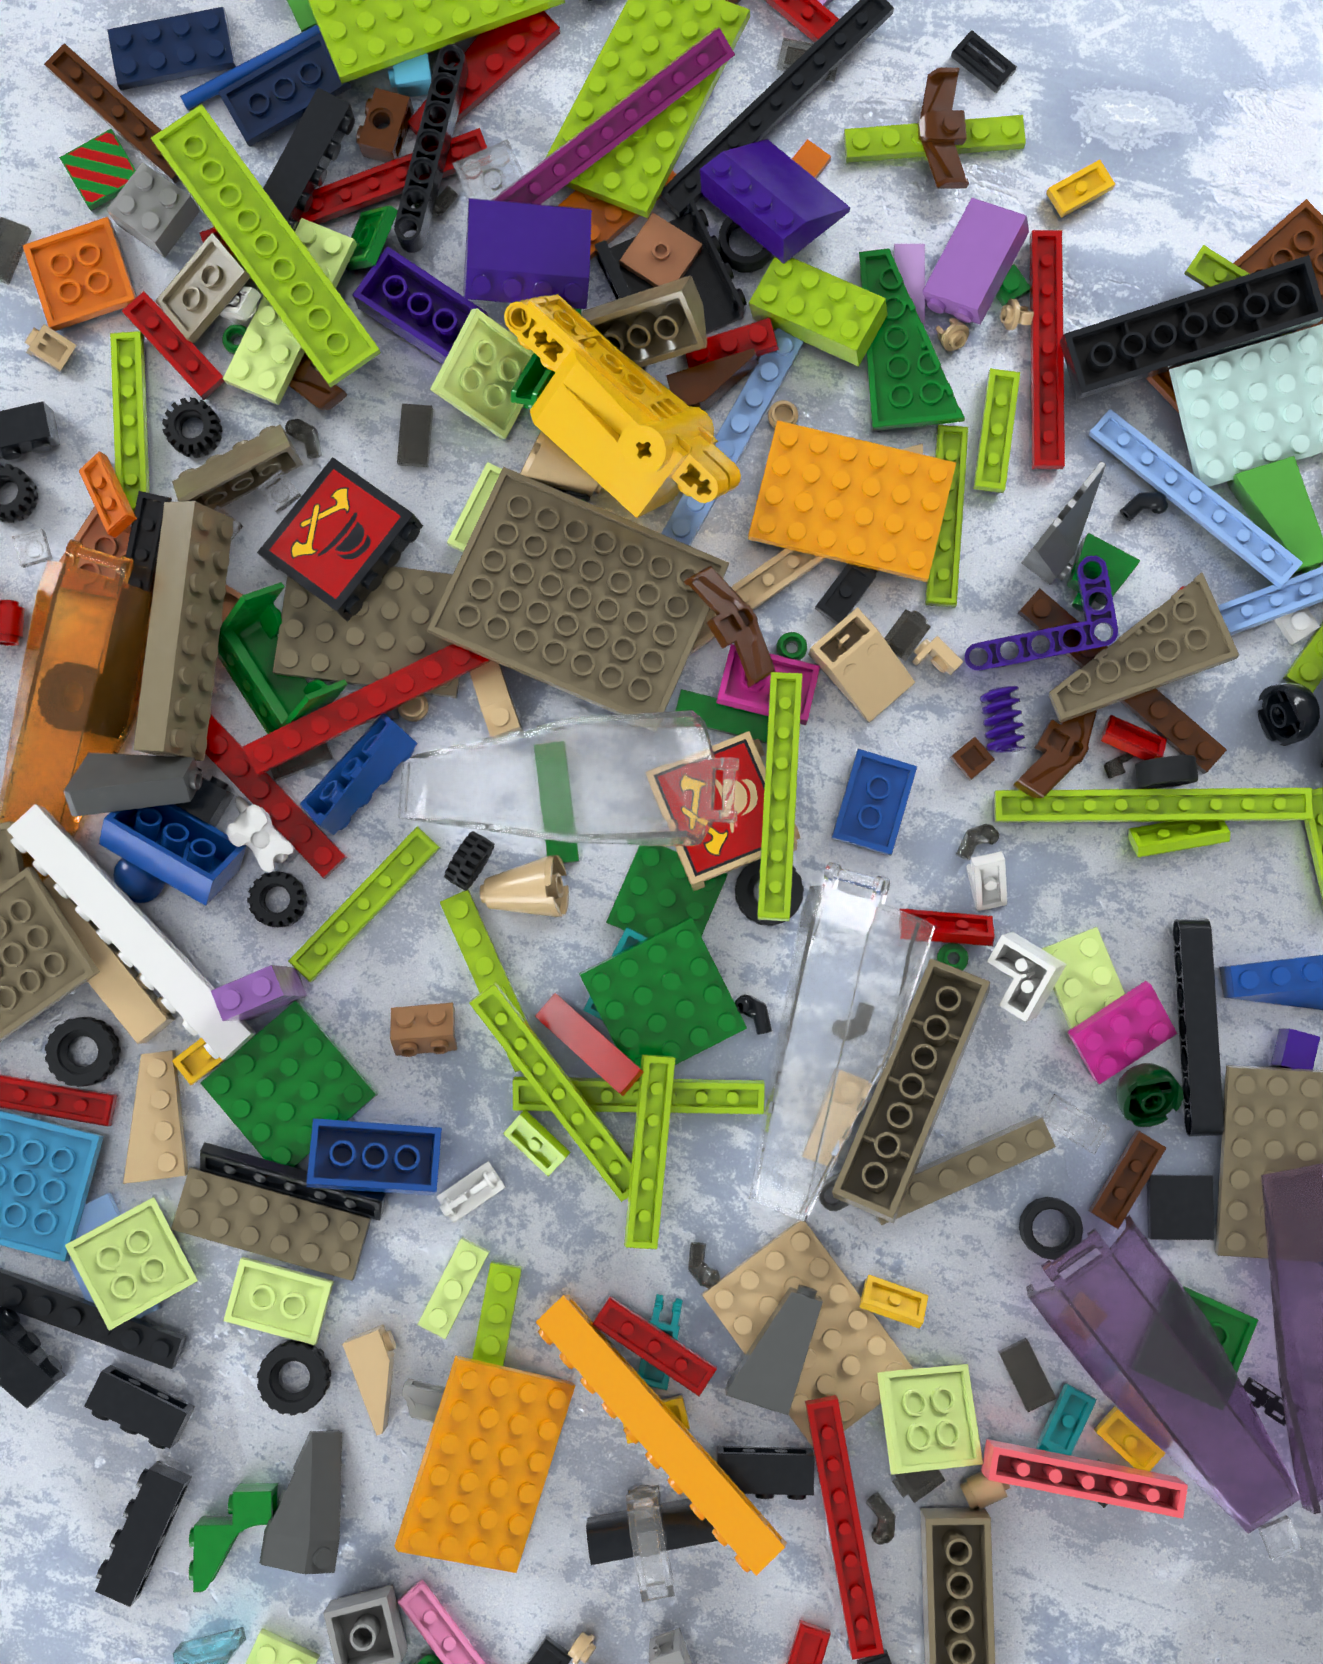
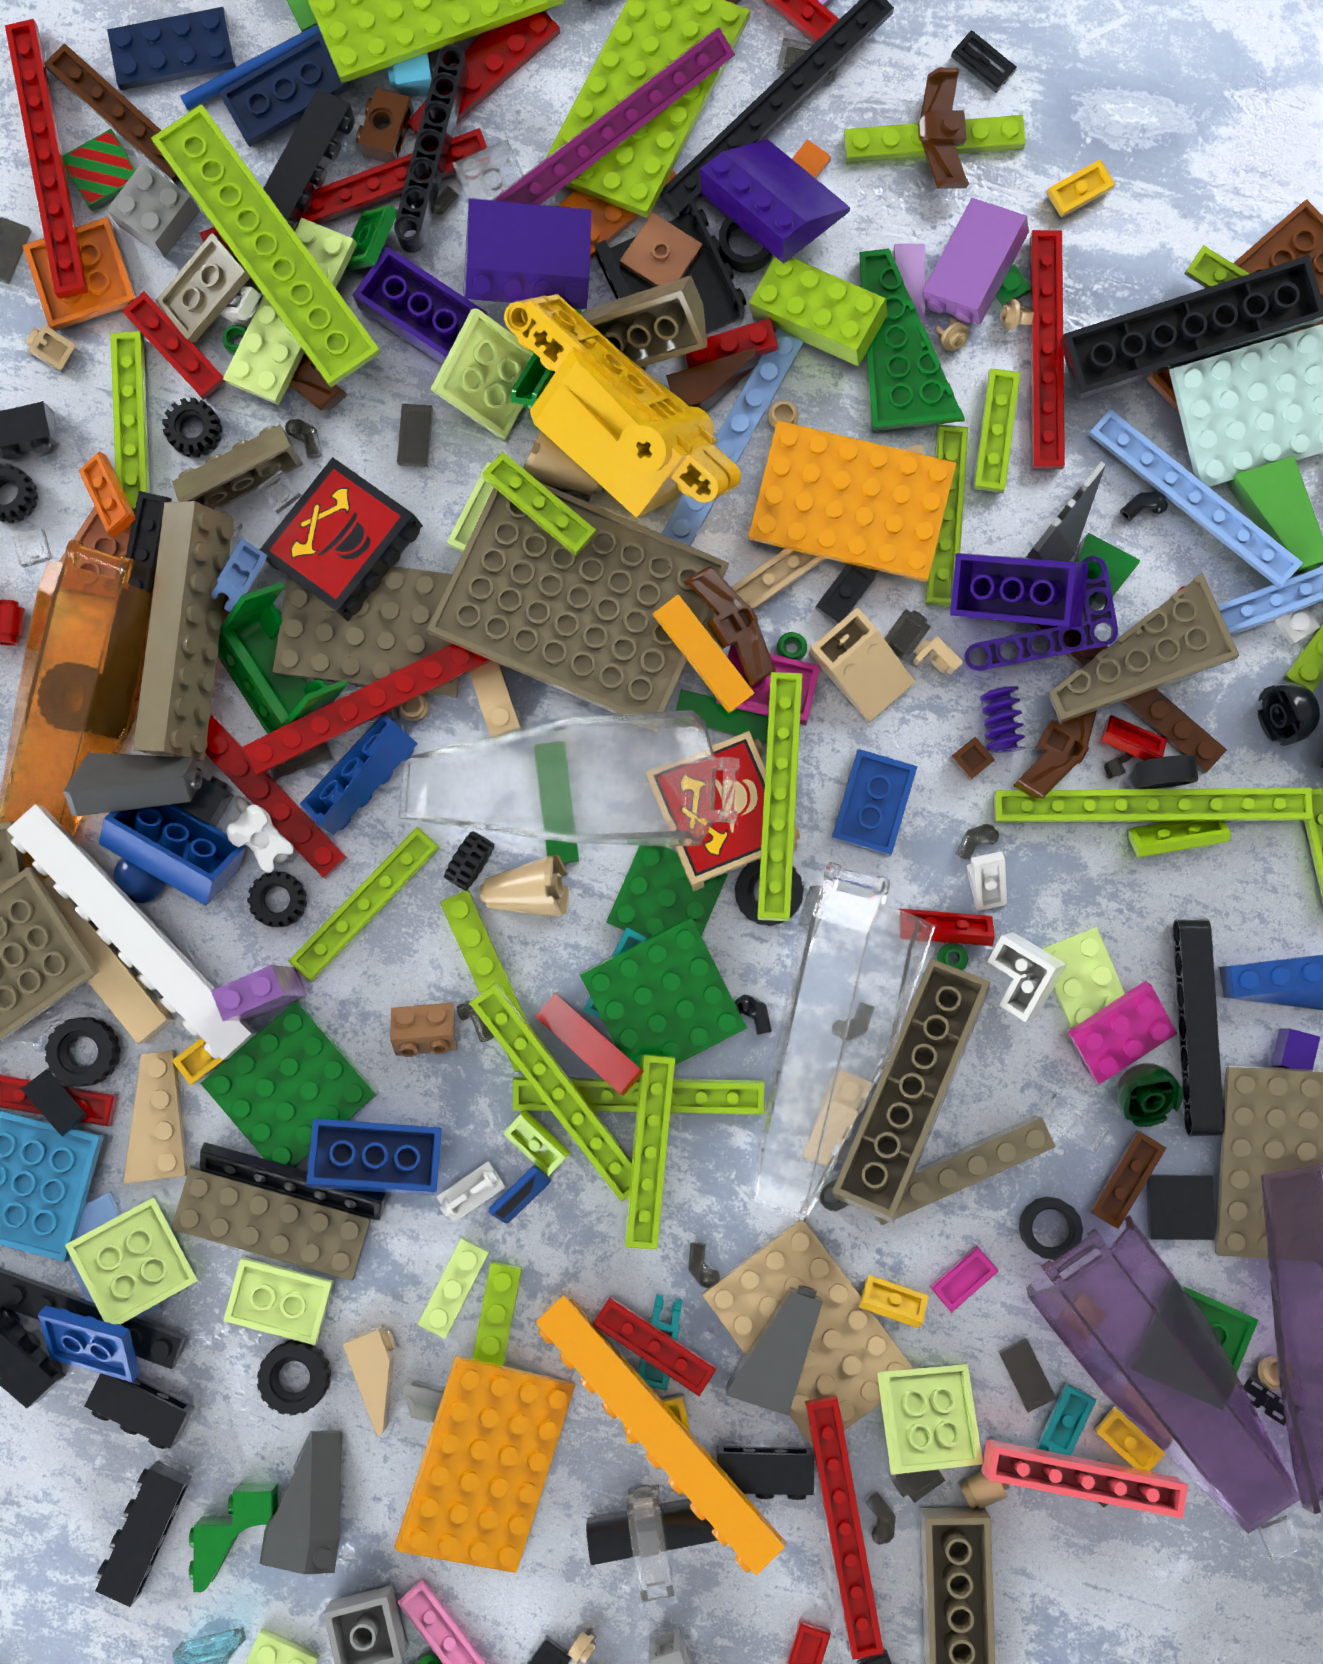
(46, 159): none -> red plate
(54, 1102): none -> black tile
(89, 1343): none -> blue plate
(239, 573): none -> medium blue hinge
(466, 1011): none -> clear smoke arm
(520, 1195): none -> blue slope
(539, 503): none -> lime plate
(703, 653): none -> light orange tile
(964, 1278): none -> dark pink tile
(1019, 589): none -> dark purple brick
(1268, 1373): none -> tan plate

